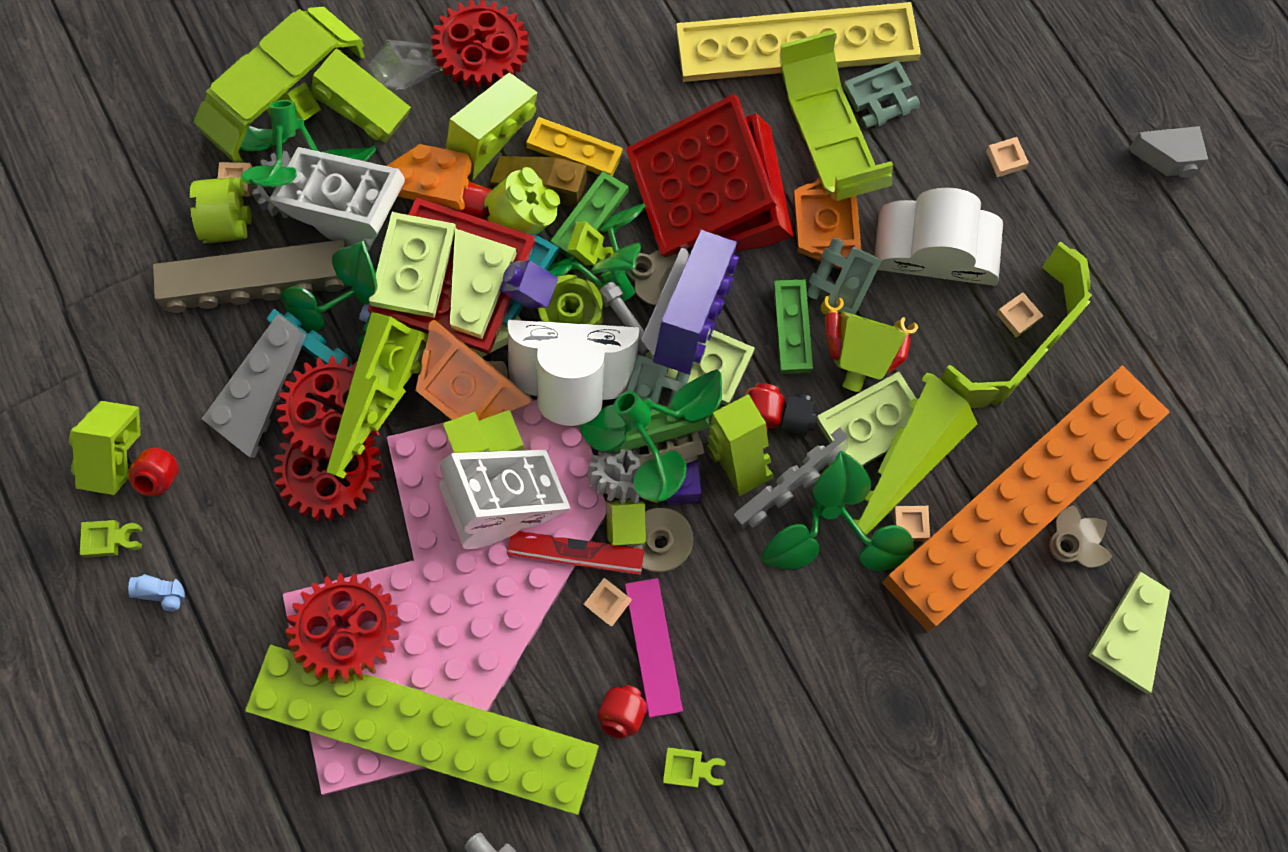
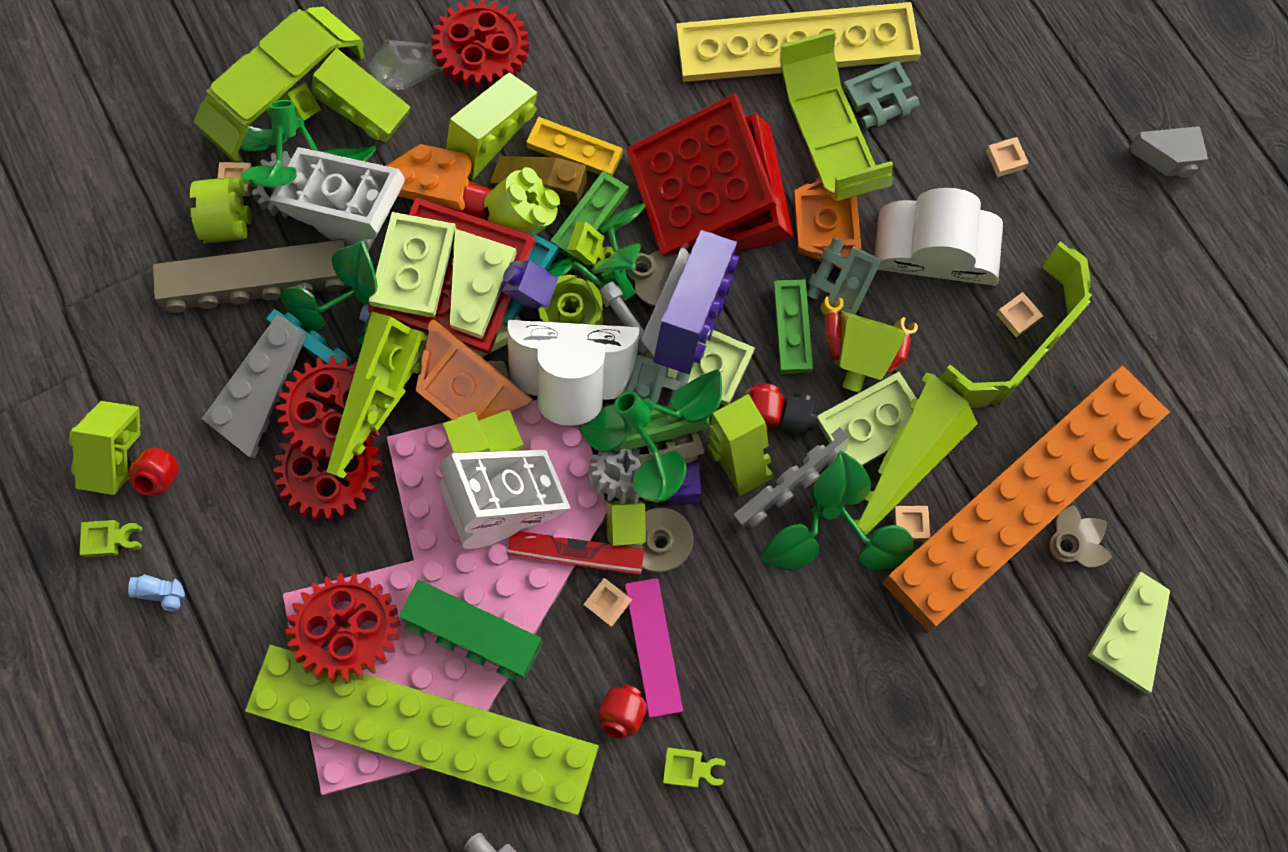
(470, 629): none -> green brick

